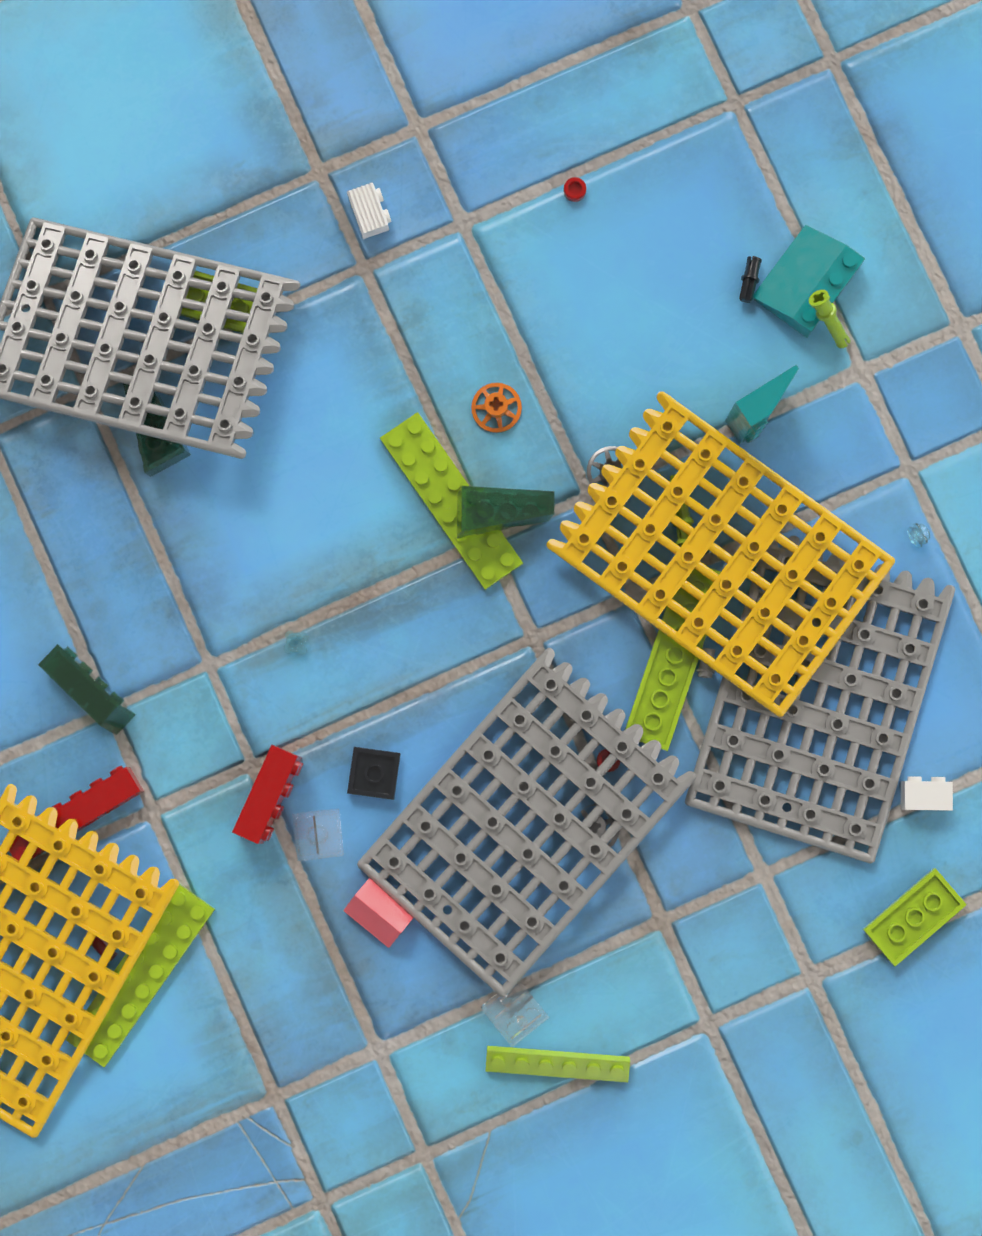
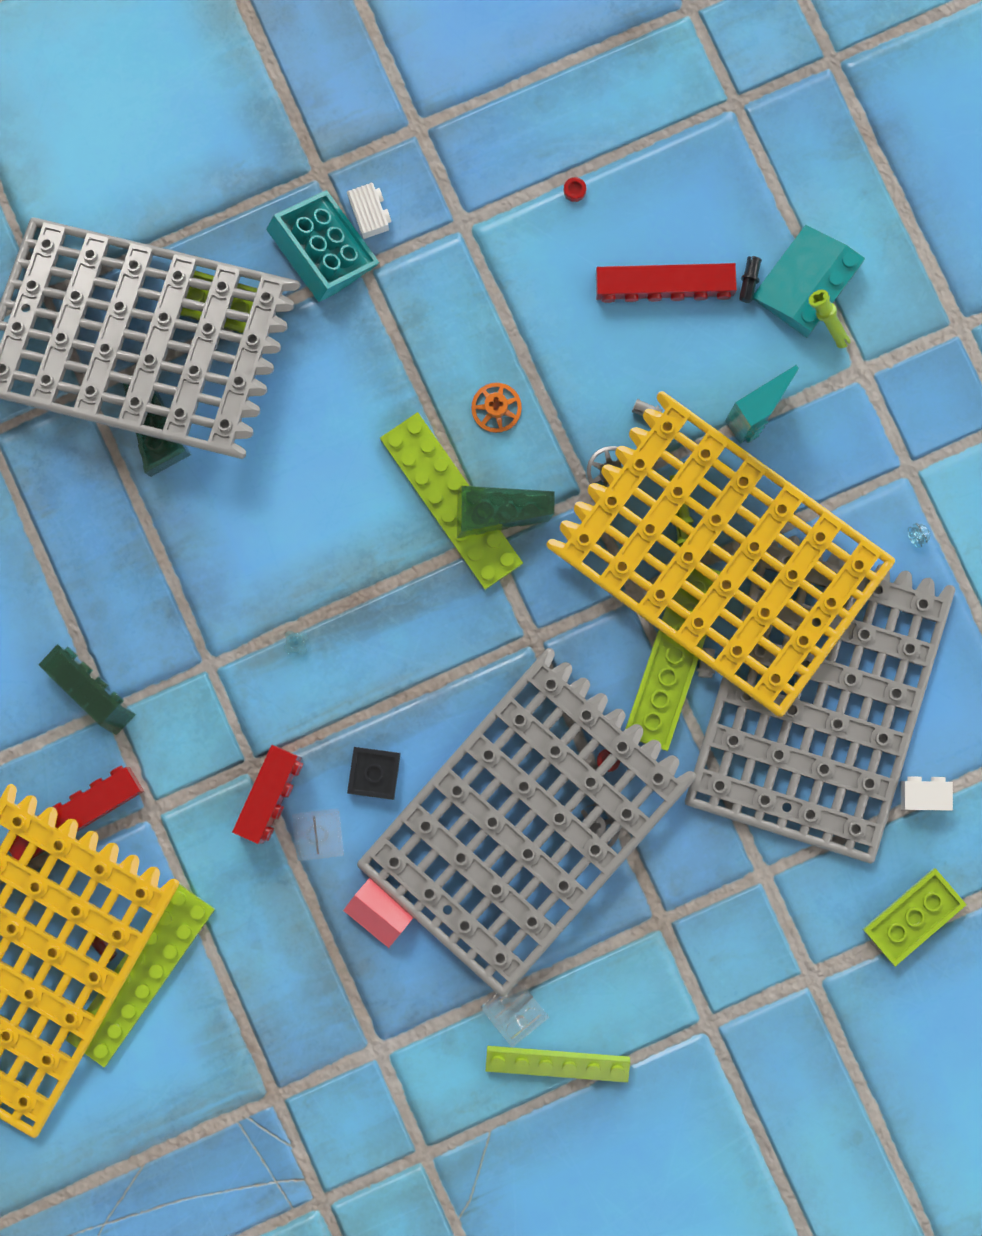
(321, 245): none -> teal slope
(641, 406): none -> light grey pin
(666, 282): none -> red brick

